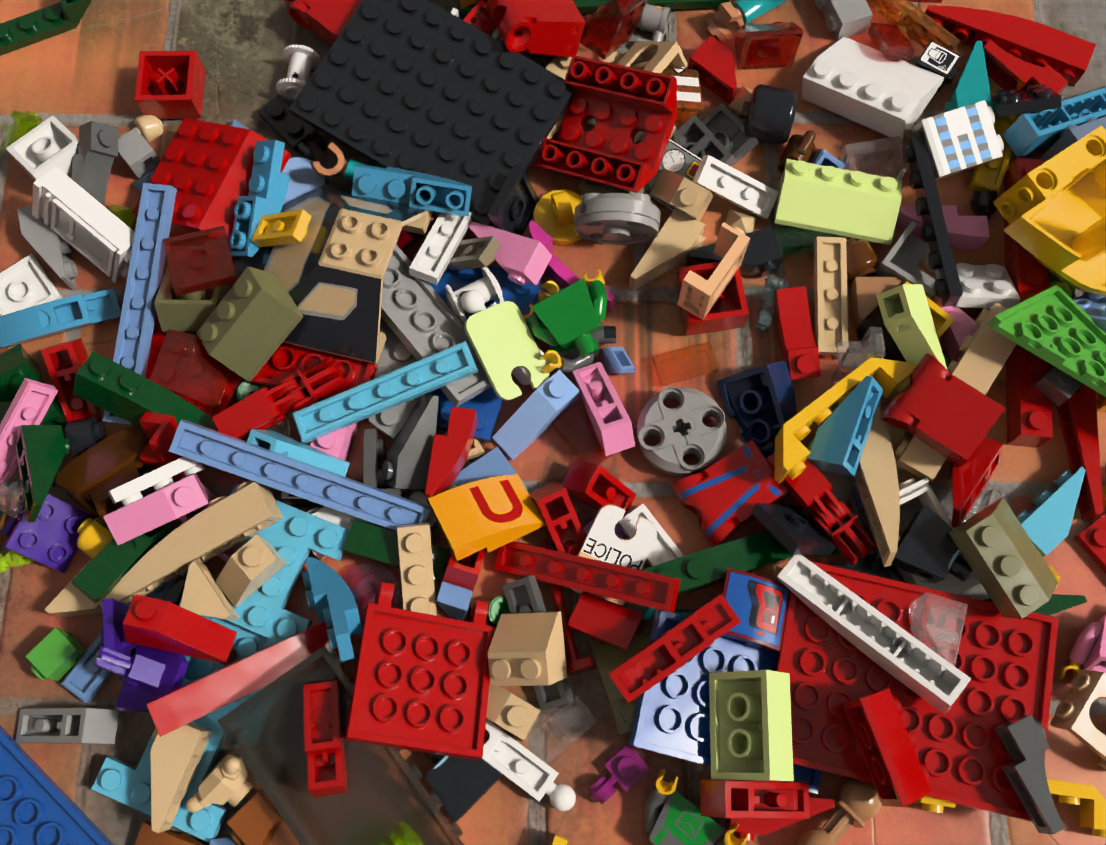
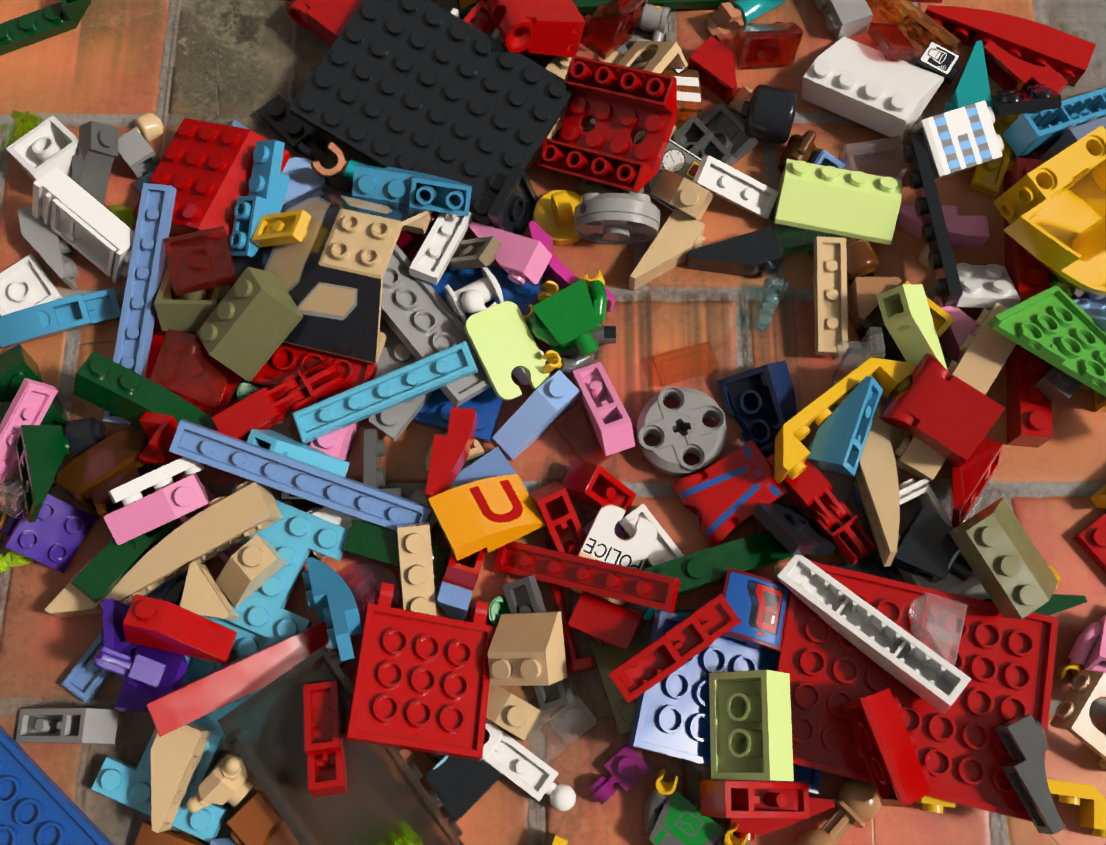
(55, 655): bright green brick -> none
(62, 363): red slope -> none
(93, 536): yellow head -> none
(170, 84): red brick -> none
(300, 61): white hose -> none
(411, 451): dark grey slope -> none
(617, 361): medium blue slope -> none
(699, 294): light nougat panel -> none
(728, 311): red brick -> none
(741, 220): tan slope -> none
(796, 333): red slope -> none
(903, 260): light grey panel -> none
(983, 203): black plate -> none
(1054, 510): medium azure slope -> none
(1081, 440): red slope -> none

